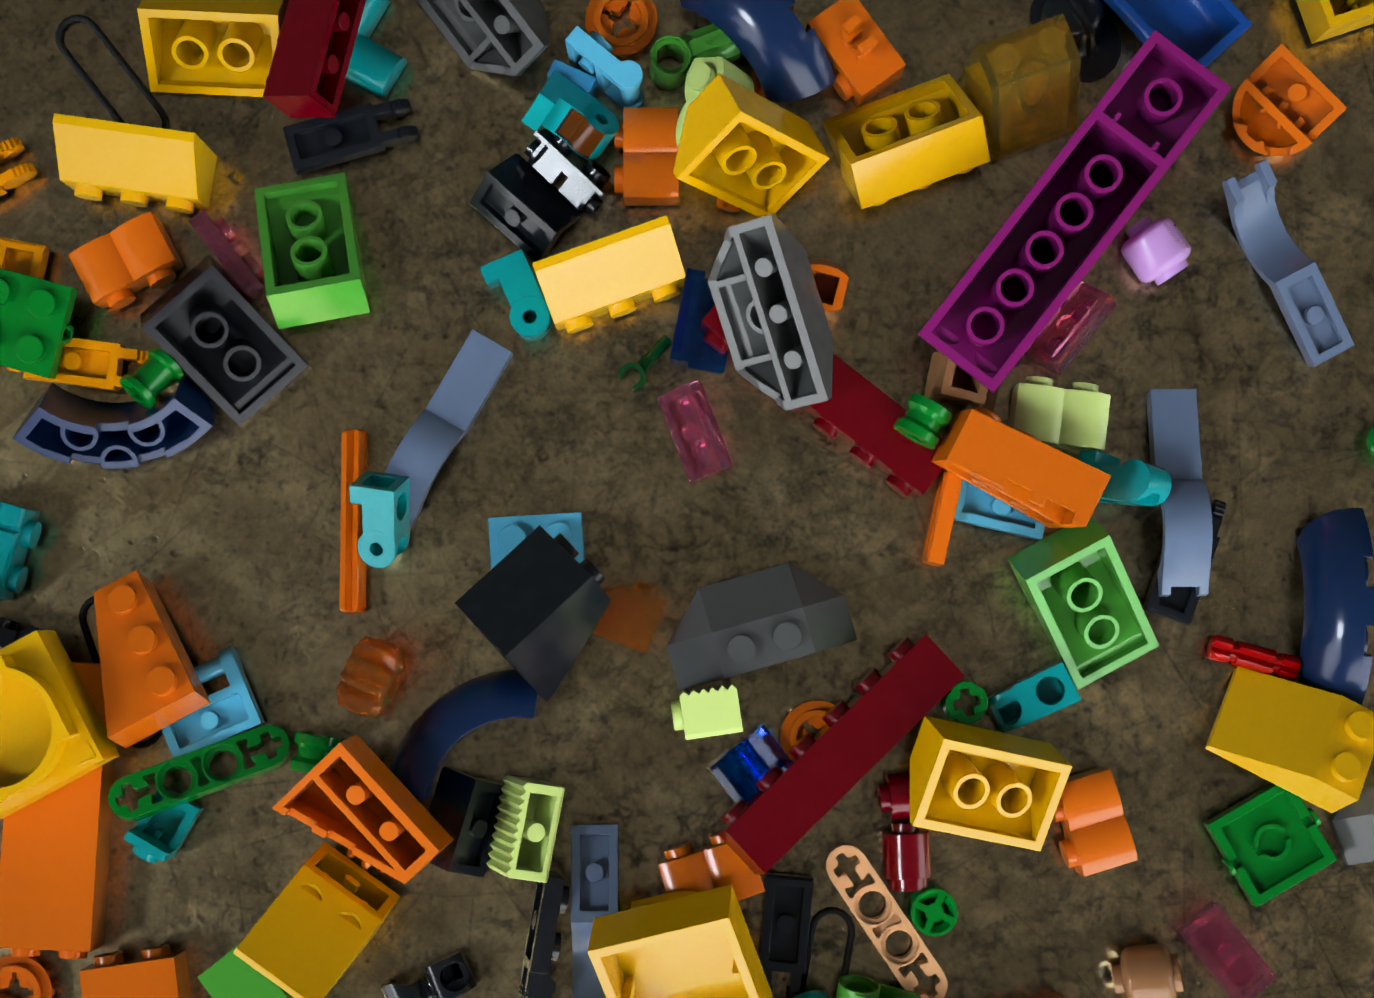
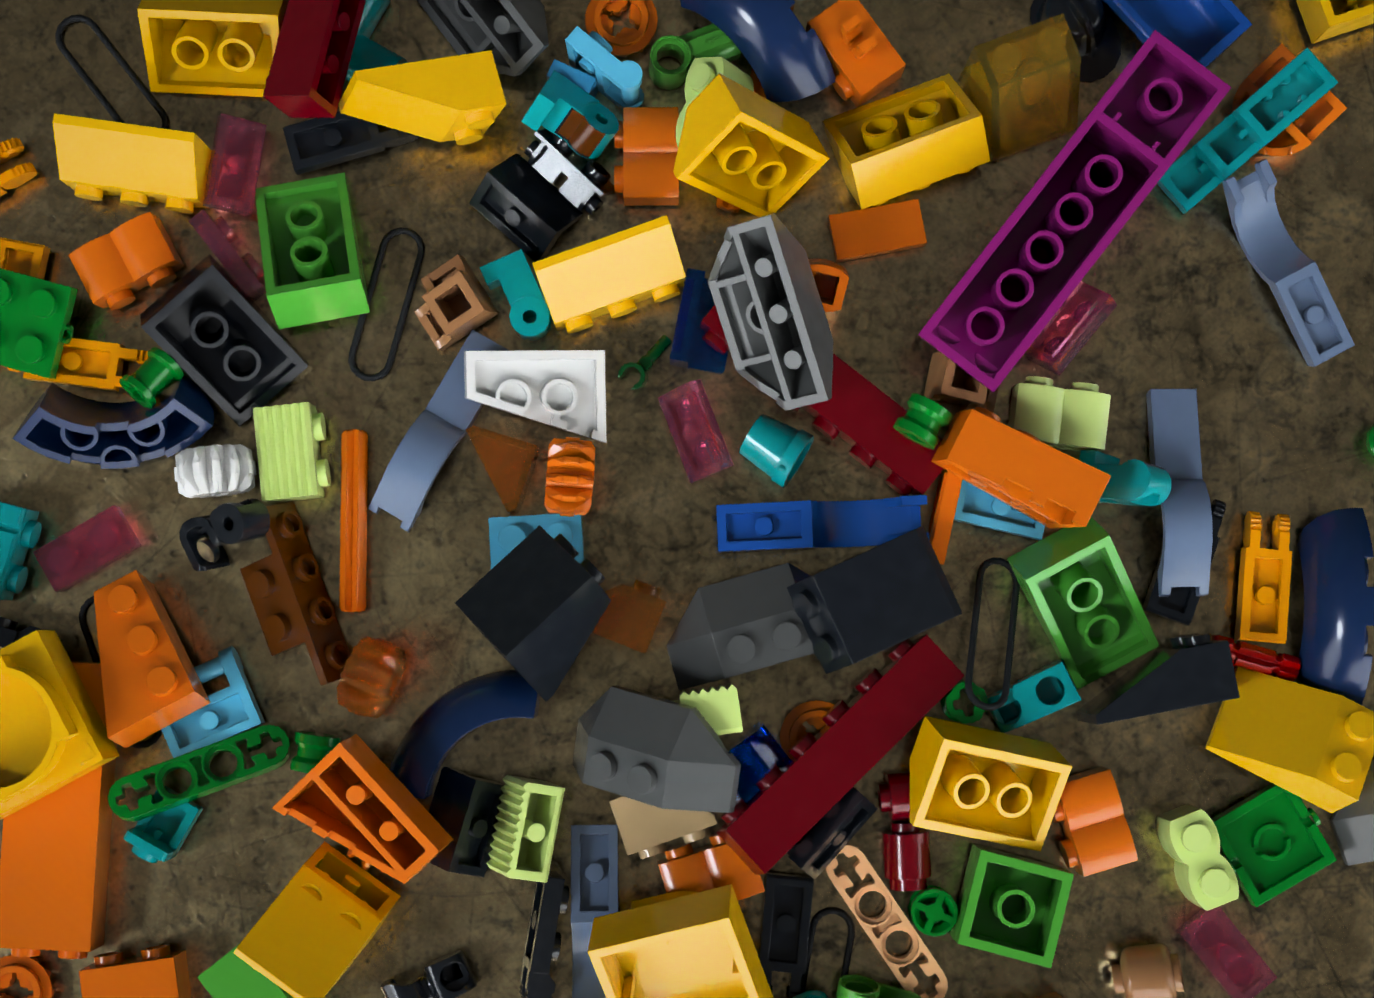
(87, 548): none -> clear pink plate
(215, 471): none -> white gear
(226, 525): none -> black leg
(234, 165): none -> clear pink plate
(290, 452): none -> yellowish green brick
(293, 597): none -> reddish brown bracket
(384, 516): teal leg -> none
(420, 255): none -> black piece
(430, 97): none -> yellow slope
(453, 303): none -> medium nougat brick
(507, 464): none -> clear orange slope
(542, 385): none -> white wing
(569, 476): none -> orange gear
(648, 827): none -> tan slope
(655, 753): none -> dark grey wedge
(776, 448): none -> teal piece
(816, 523): none -> blue piece
(831, 833): none -> black panel
(874, 600): none -> black slope
(877, 230): none -> orange tile
(973, 636): none -> black piece
(1012, 905): none -> bright green brick
(1155, 250): lavender head -> none
(1169, 679): none -> black slope
(1198, 866): none -> yellowish green brick
(1246, 130): none -> teal slope
(1264, 582): none -> light orange hinge

